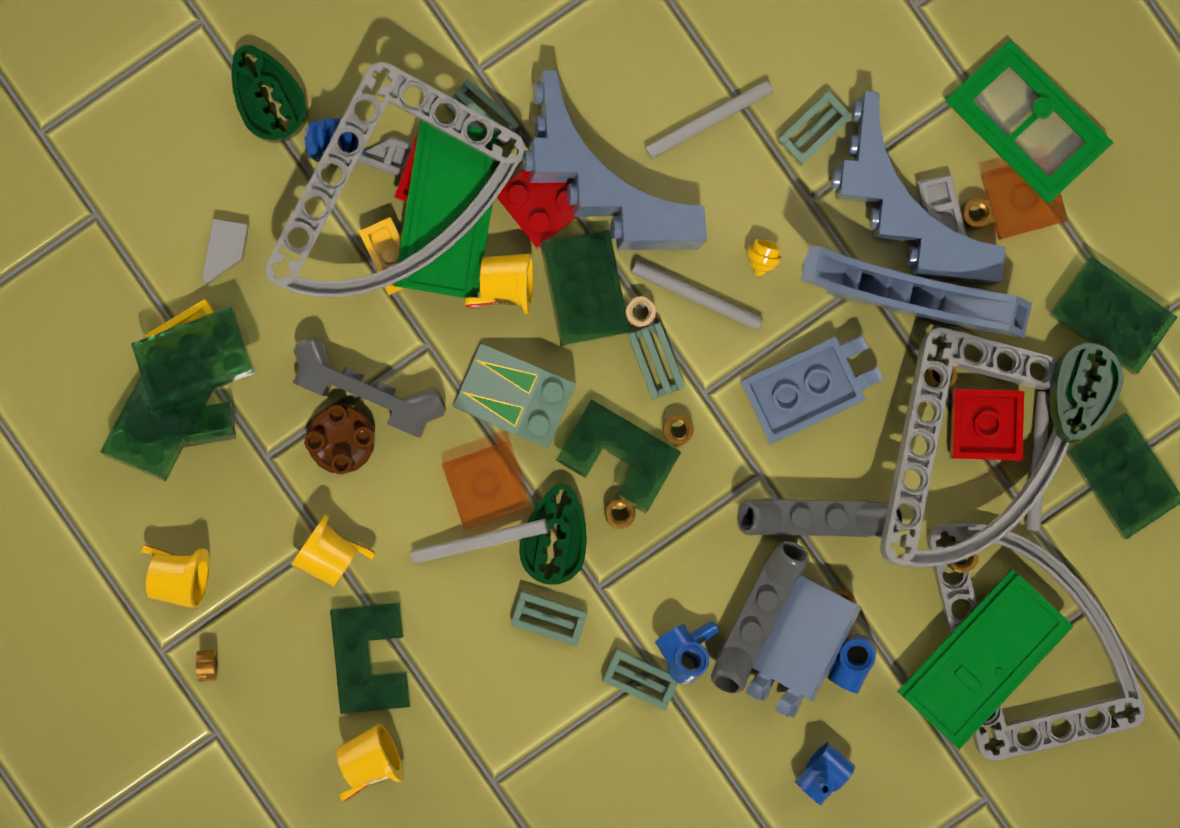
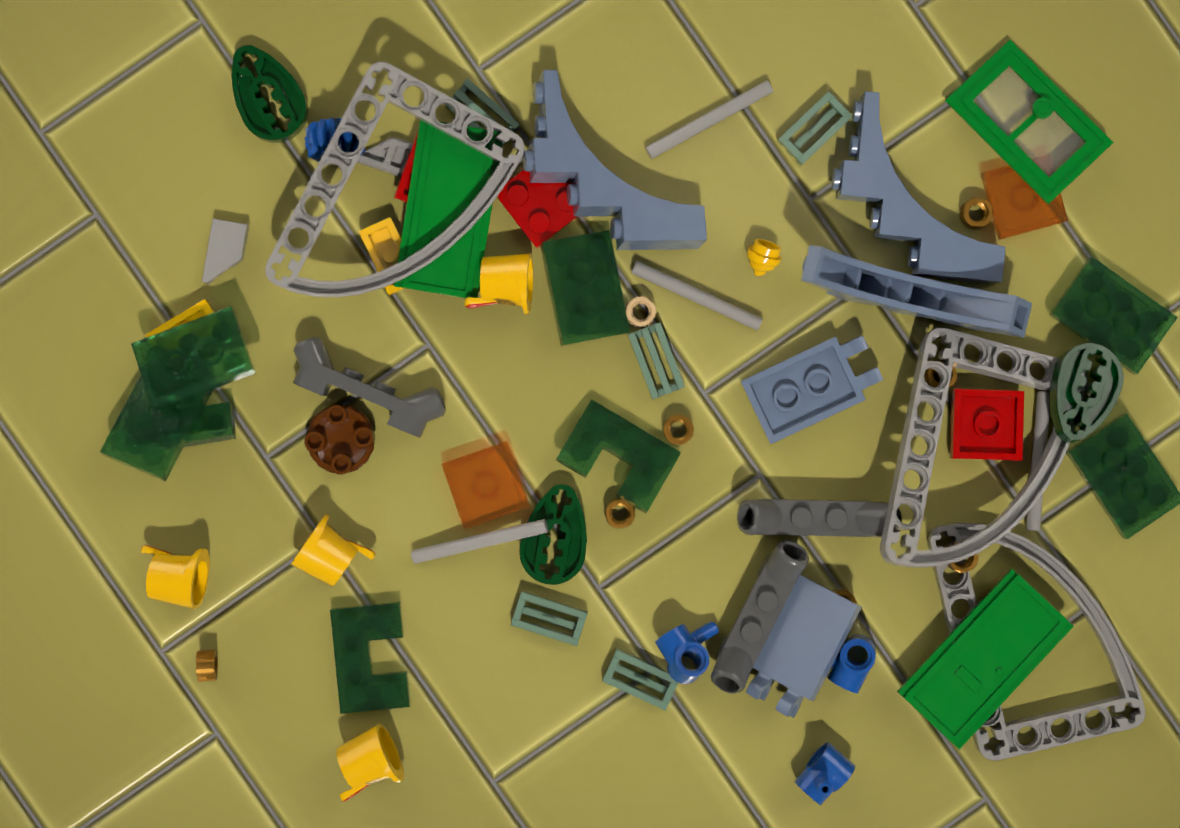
(514, 395): sand green slope -> none
(941, 202): light grey tile -> none

